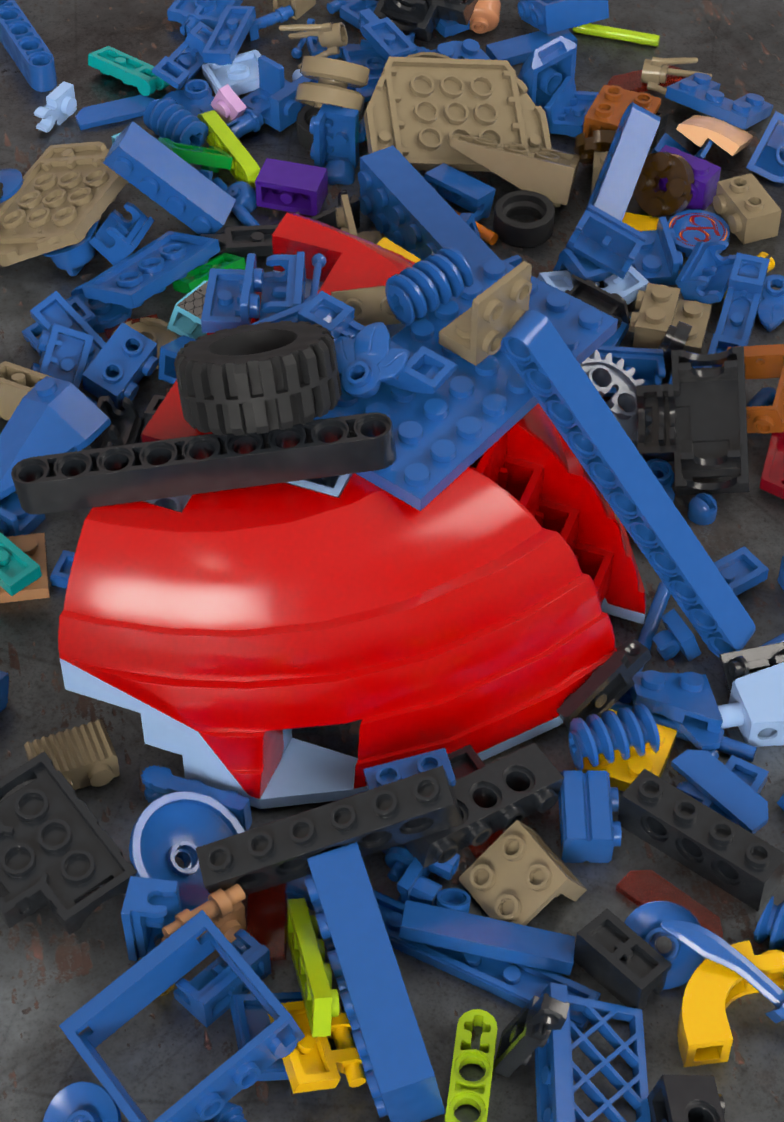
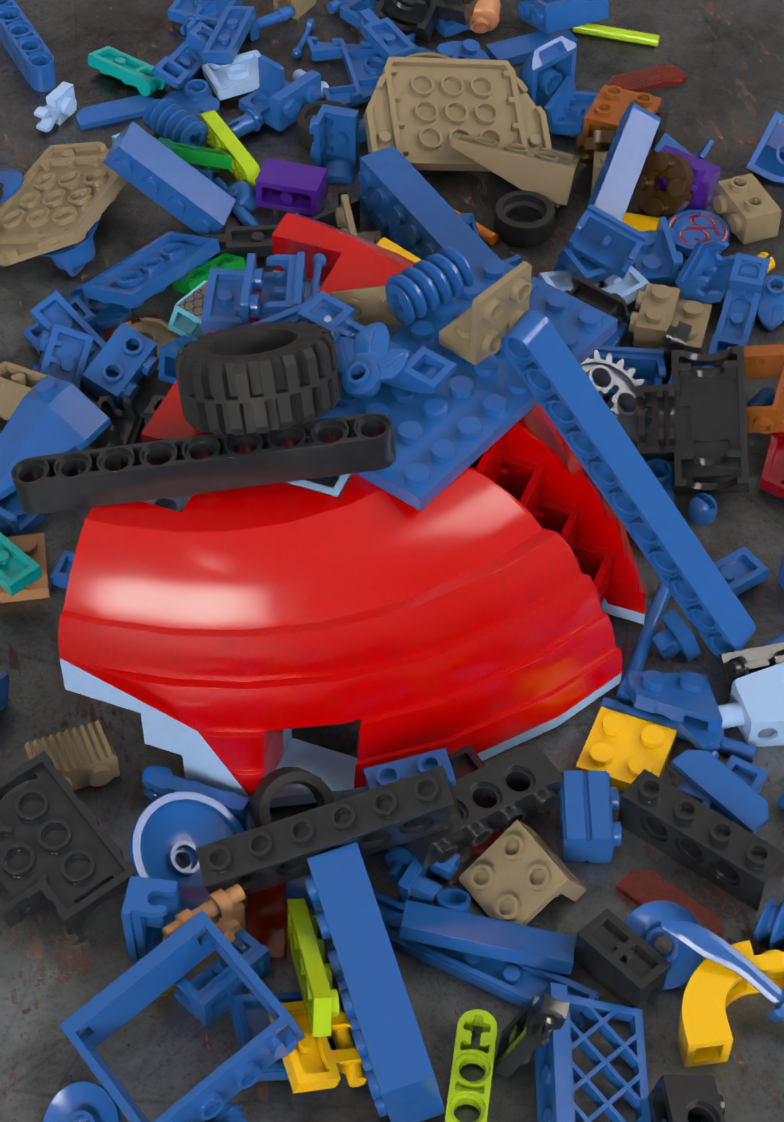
(120, 236): blue hinge -> none
(228, 104): lavender plate -> none
(275, 780): none -> black tyre
(329, 35): dark tan plant -> none
(332, 84): dark tan wheel -> none
(462, 190): blue hinge -> none
(606, 683): black hinge -> none
(612, 733): blue piece -> none
(657, 69): dark tan plant -> none
(704, 96): blue plate -> none
(705, 128): light nougat slope -> none

